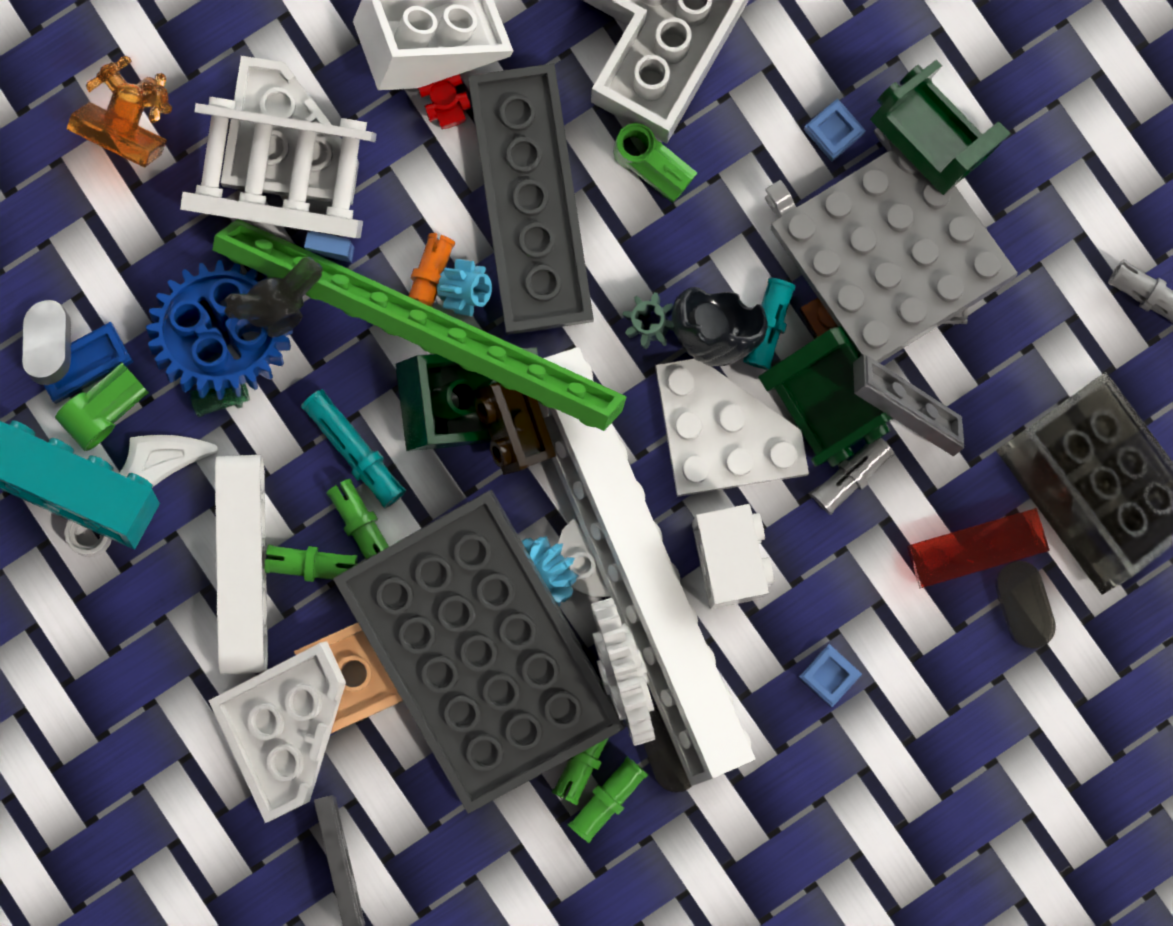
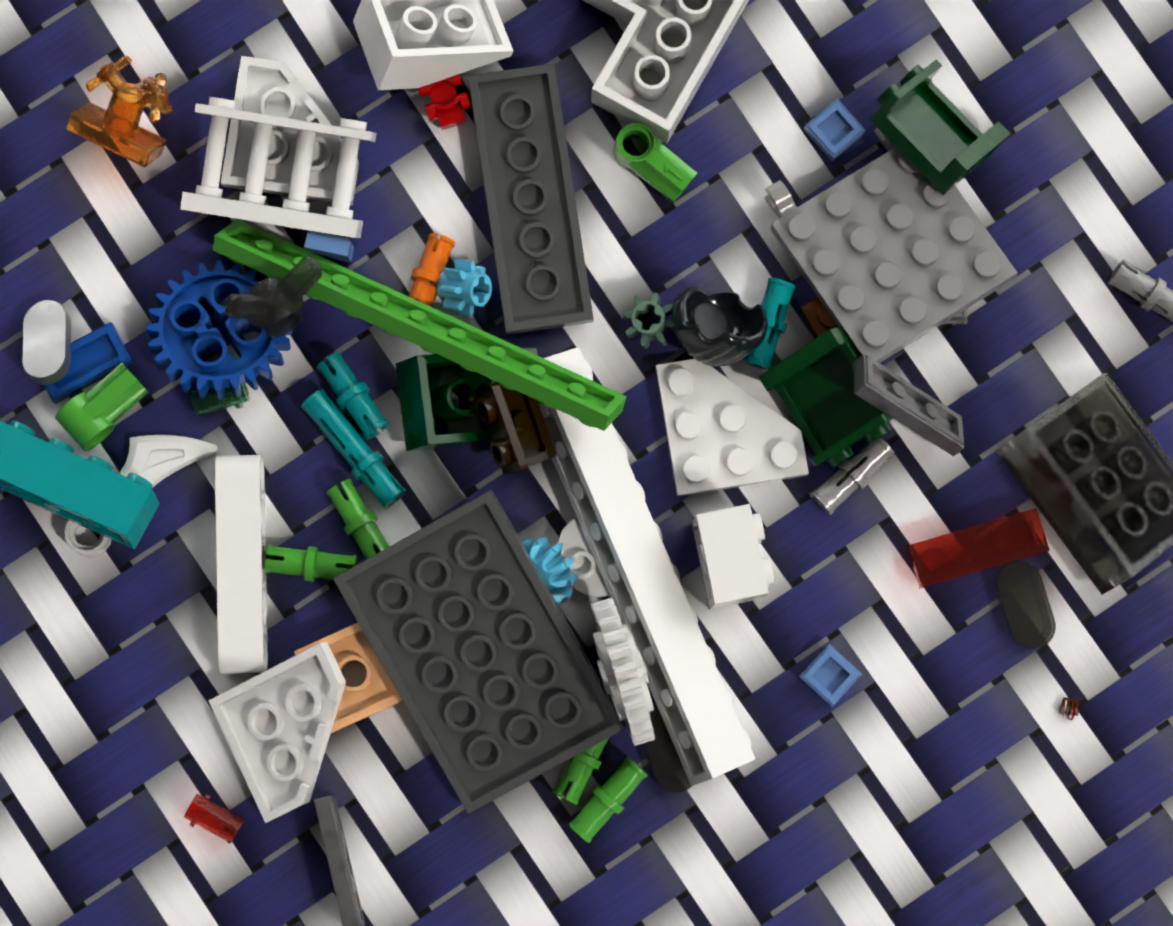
(213, 818): none -> clear red pin
(353, 395): none -> teal pin
(1069, 707): none -> reddish brown piece

